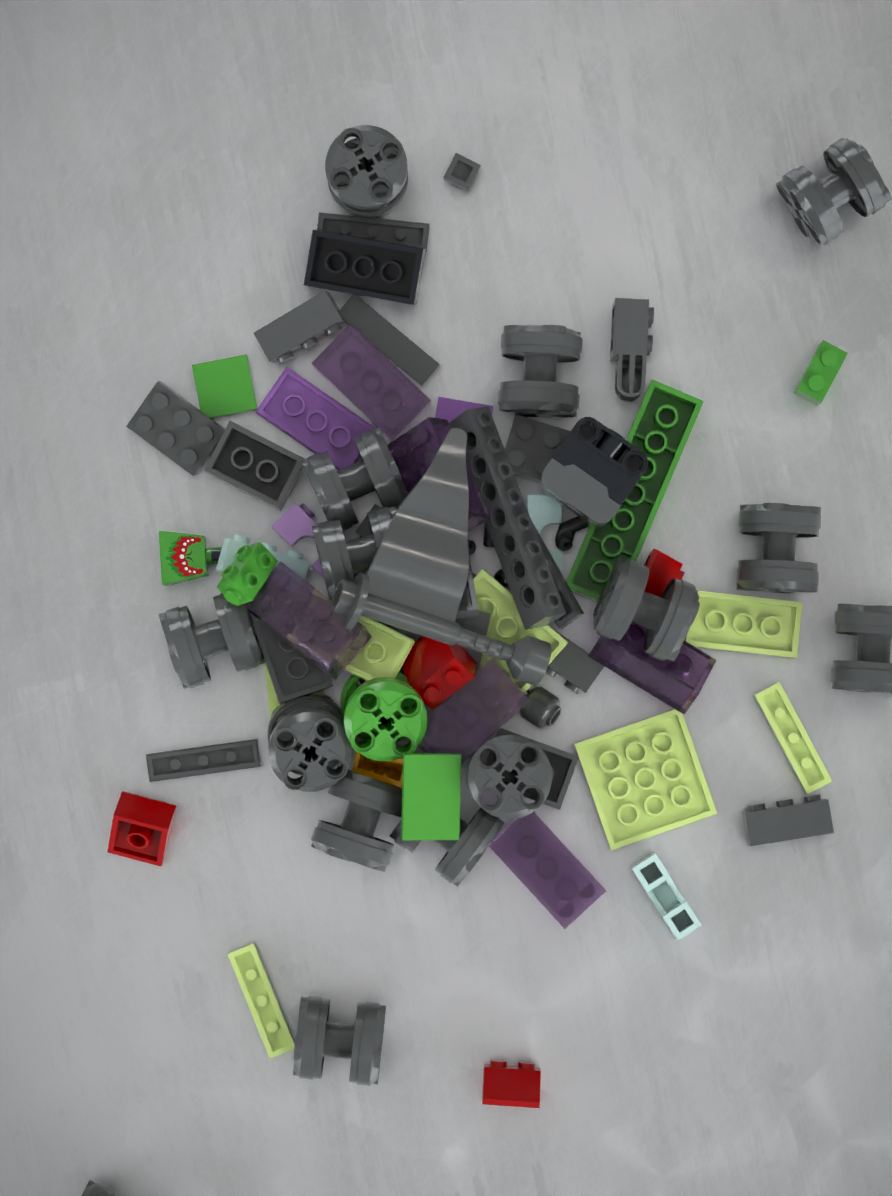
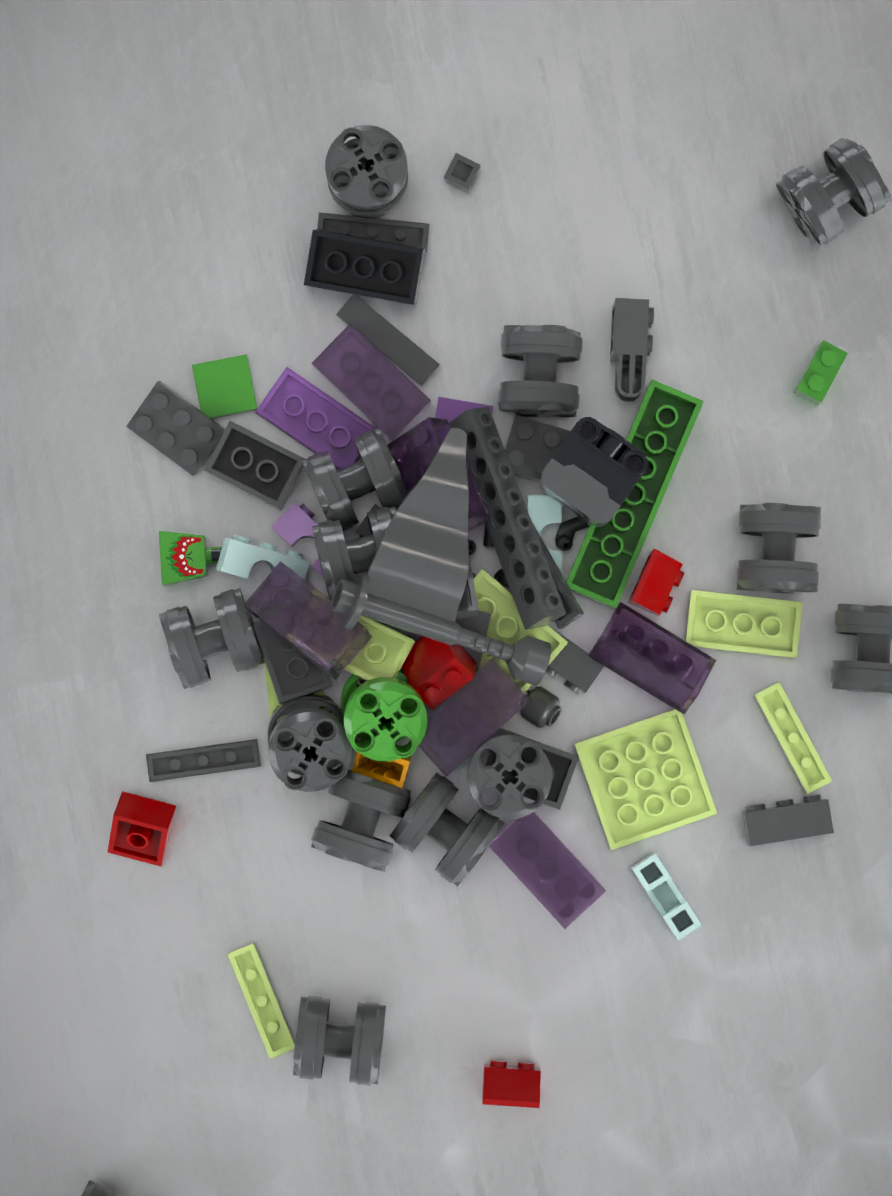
(247, 573): bright green brick -> none
(300, 328): dark grey brick -> none
(431, 796): bright green tile -> none
(665, 617): dark grey piece -> none

